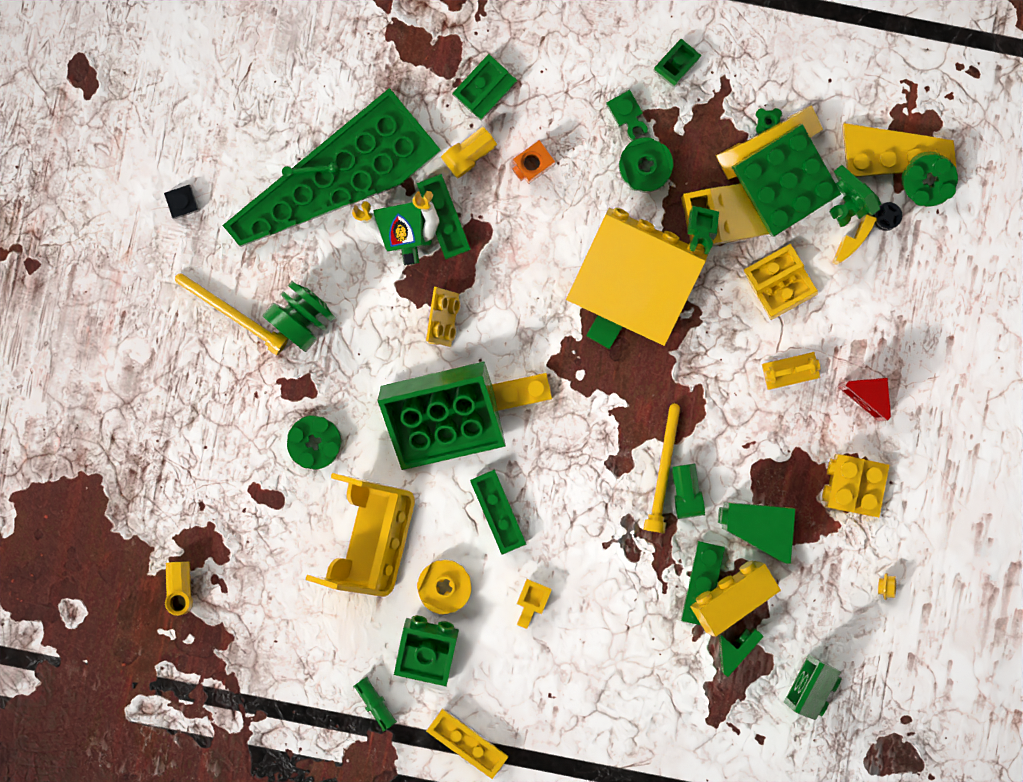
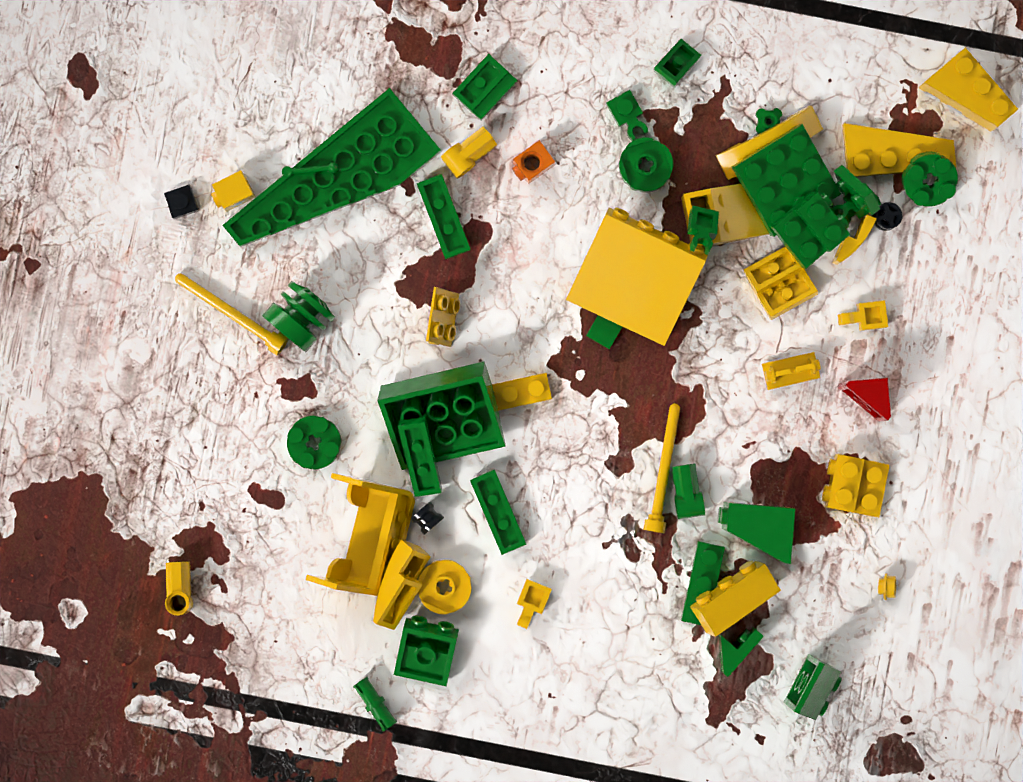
(232, 191): none -> yellow brick
(399, 584): none -> yellow slope
(402, 226): torso -> none
(420, 456): none -> green plate
(427, 518): none -> black wheel
(467, 743): yellow plate -> none
(811, 228): none -> green plate
(868, 315): none -> yellow plate
(971, 91): none -> yellow wedge

